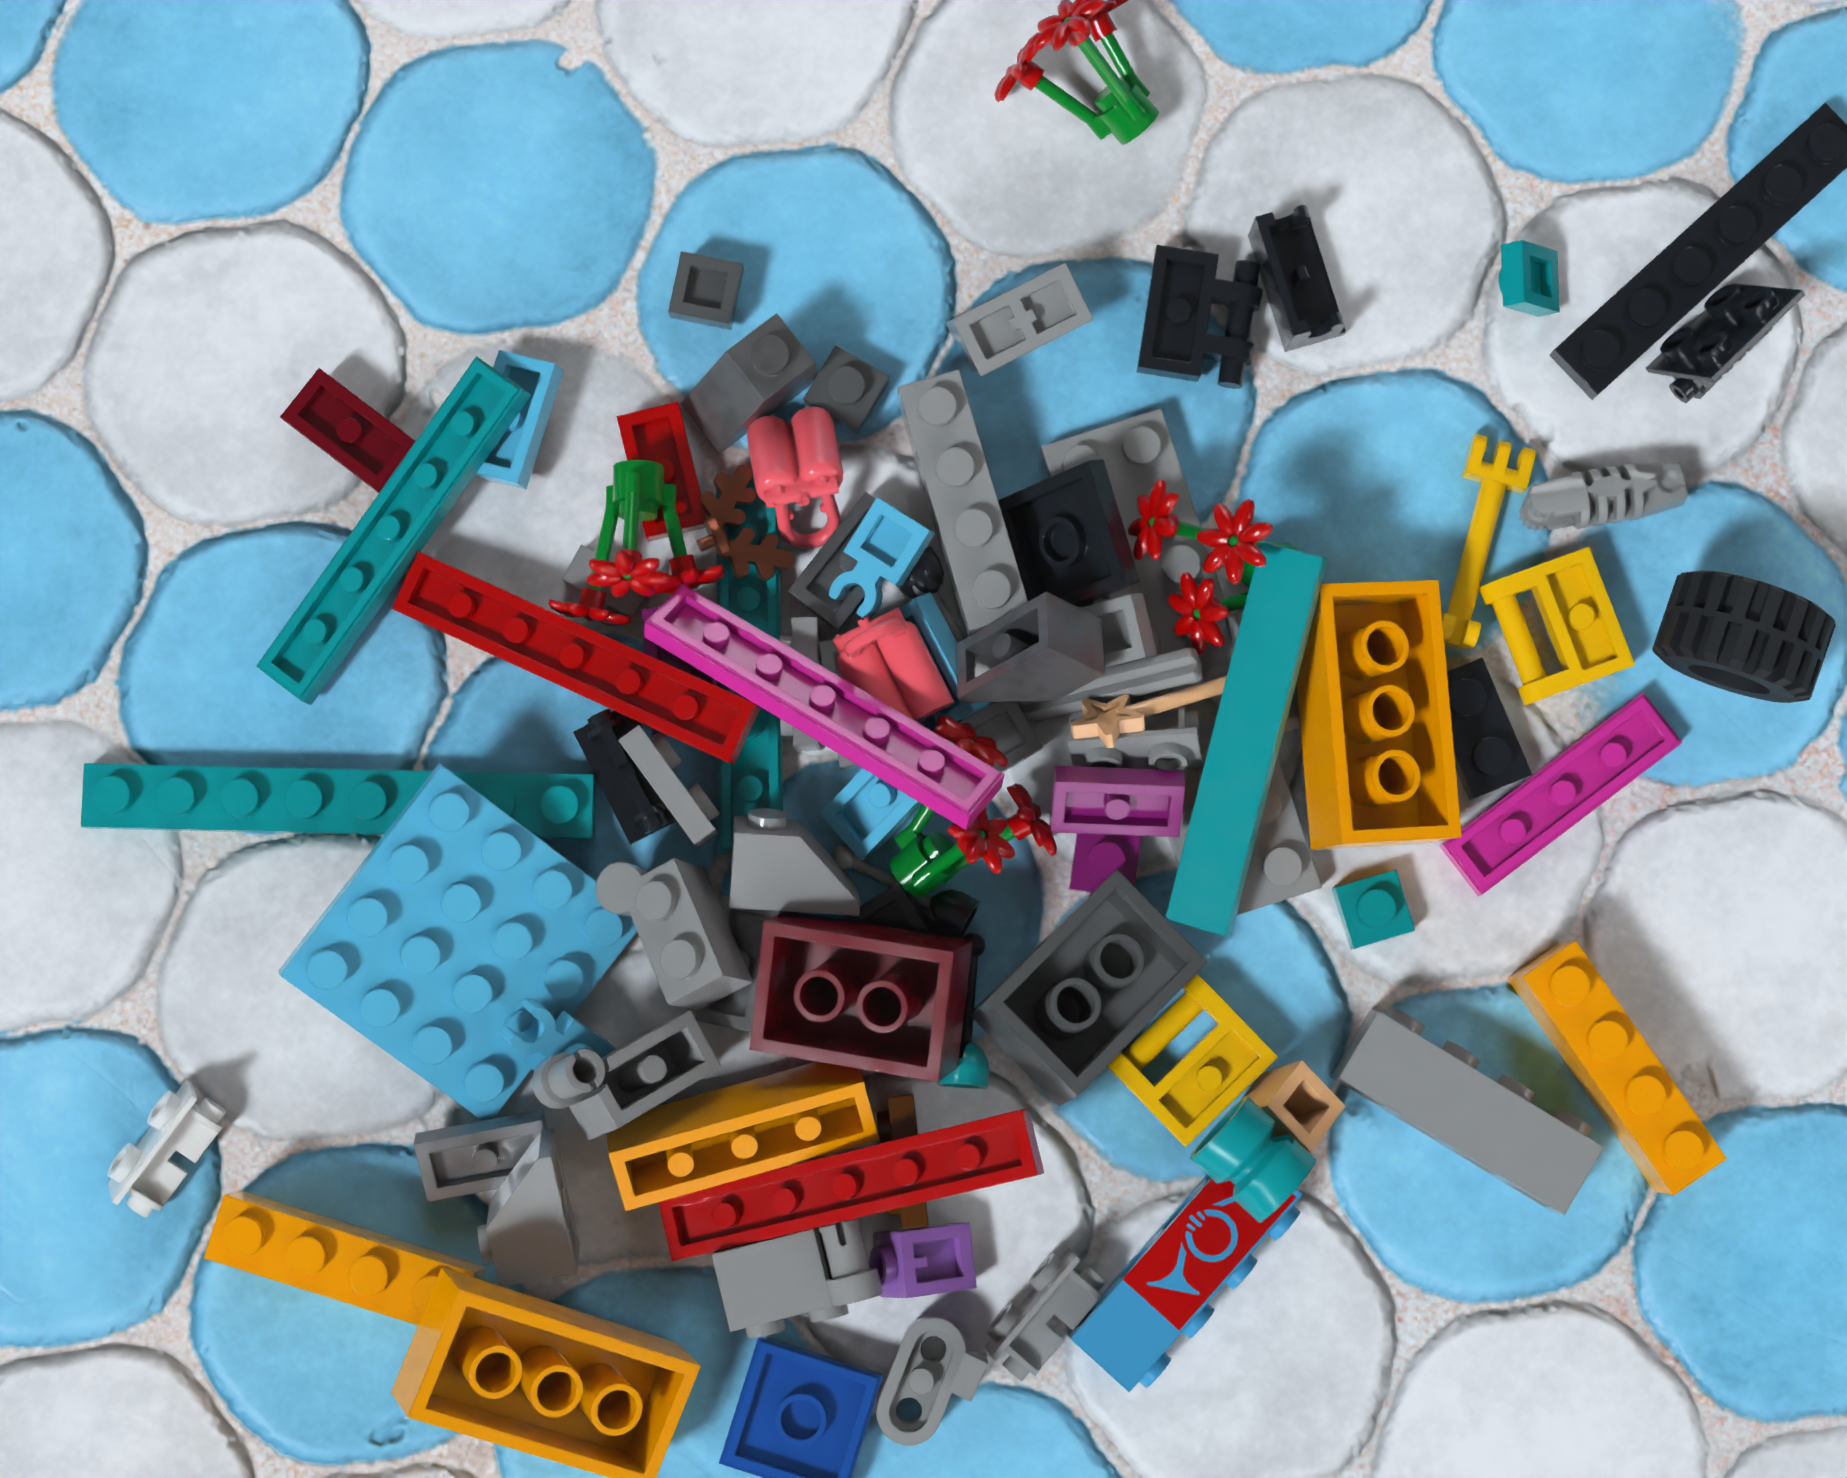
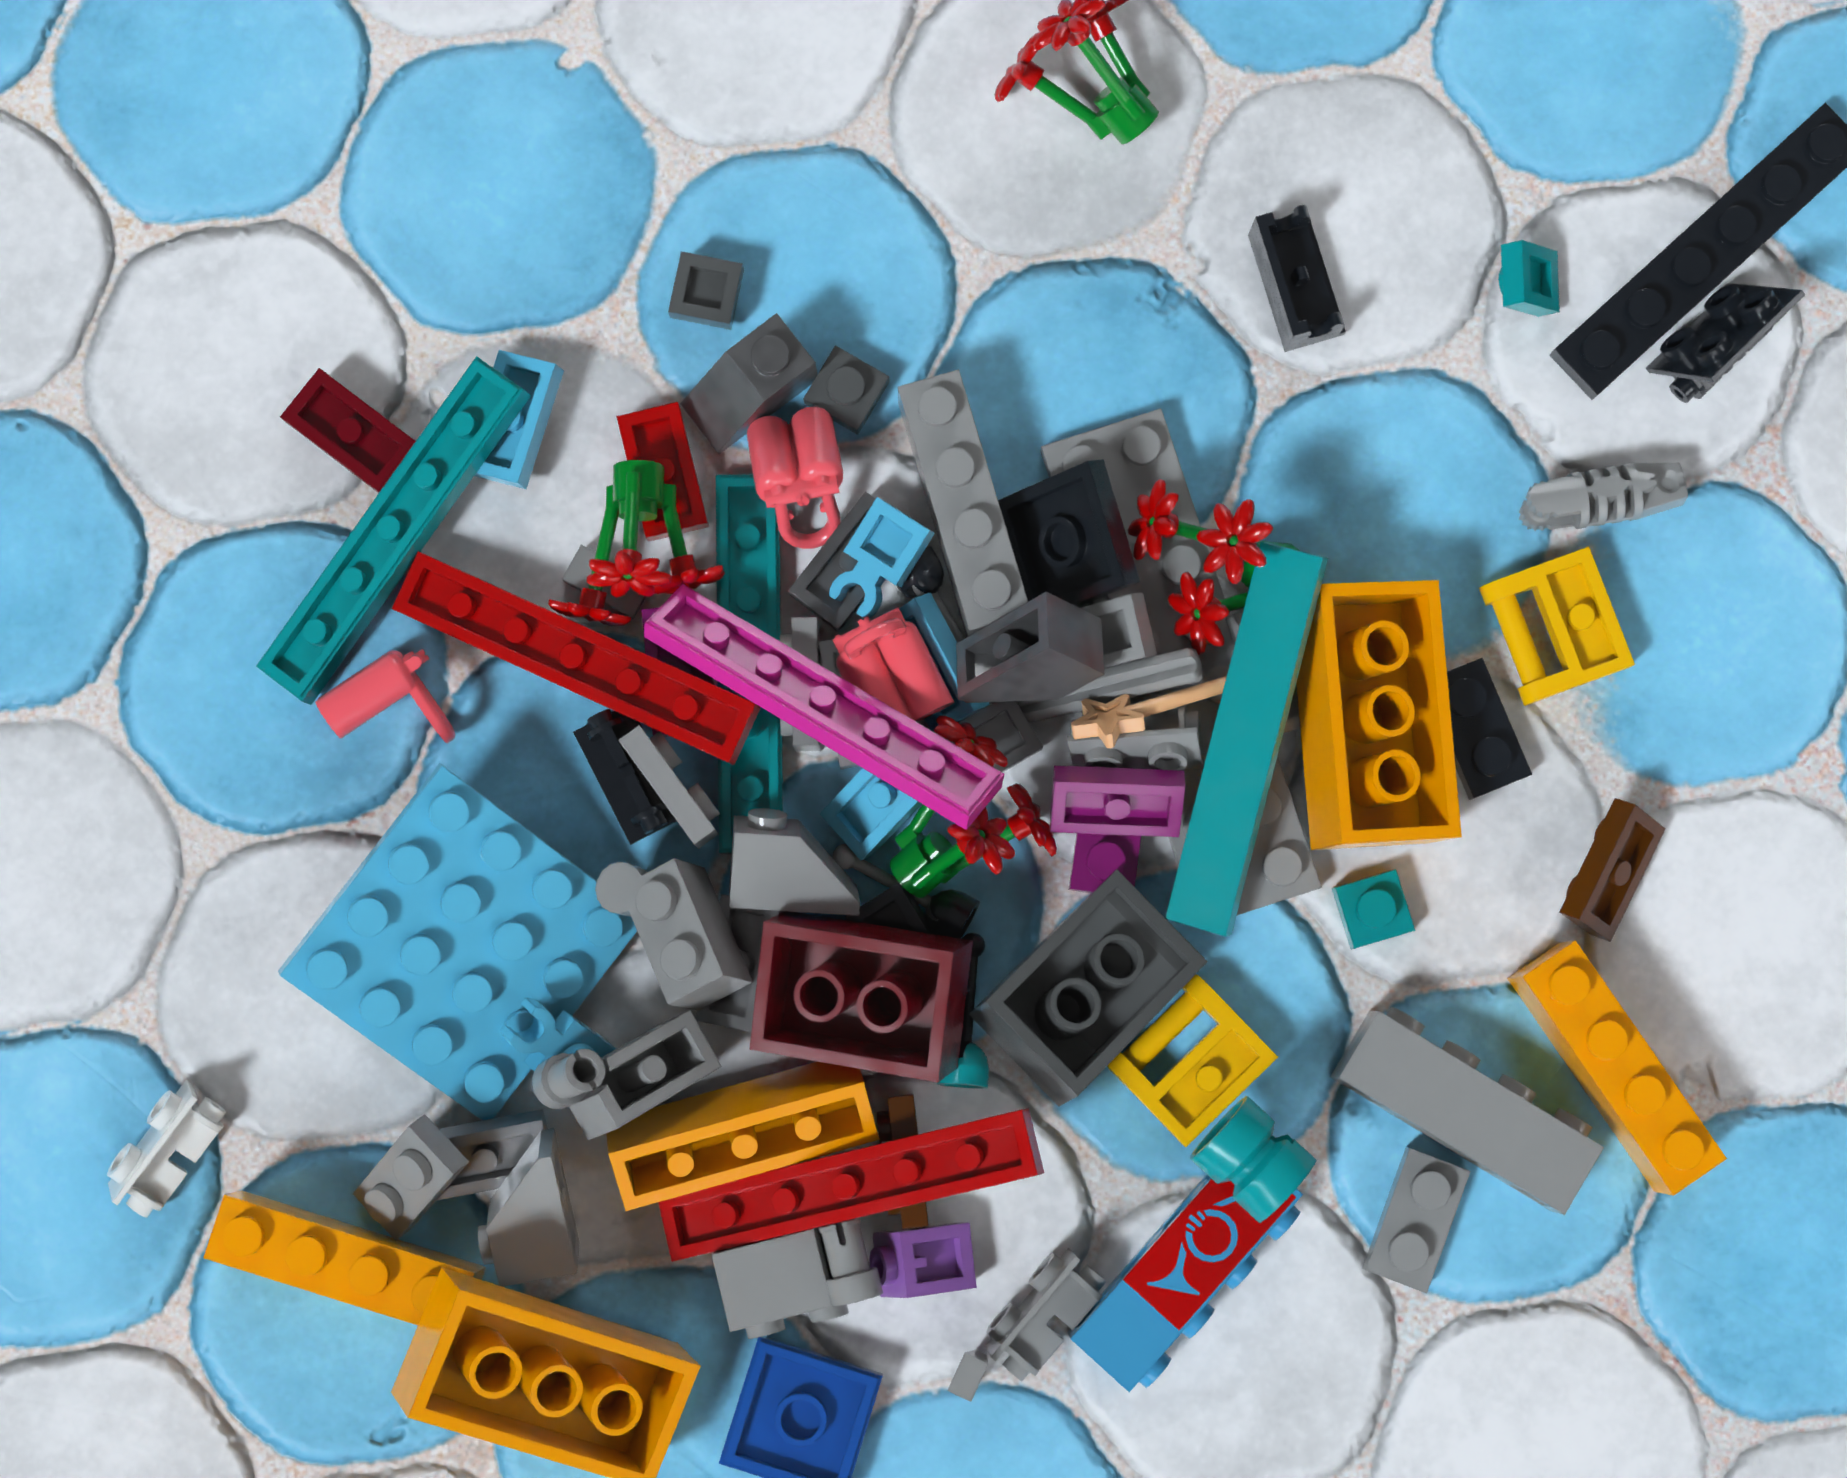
(315, 799): teal plate -> none
(378, 688): none -> coral piece
(410, 1177): none -> light grey plate
(739, 552): copper animal -> none
(921, 1379): light grey plate -> none
(1020, 320): light grey hinge -> none
(1179, 315): black plate -> none
(1296, 1103): light nougat brick -> none
(1416, 1220): none -> light grey plate
(1495, 477): yellow hinge -> none
(1561, 794): dark pink tile -> none
(1612, 869): none -> reddish brown plate
(1744, 636): black tyre -> none

